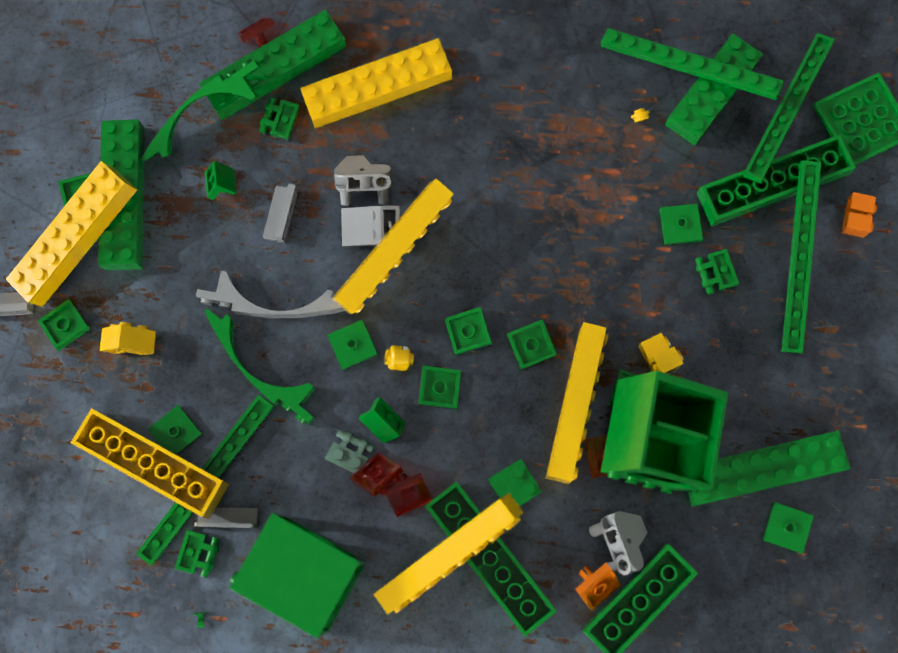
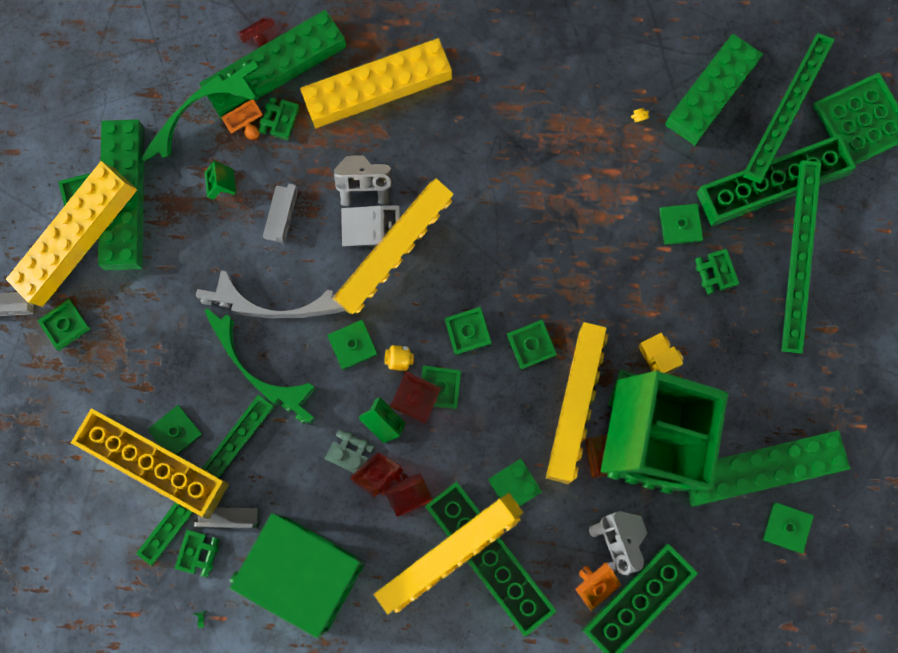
(128, 339): yellow brick -> none
(243, 117): none -> orange plate
(415, 397): none -> clear red tile
(692, 64): green plate -> none
(859, 215): orange piece -> none

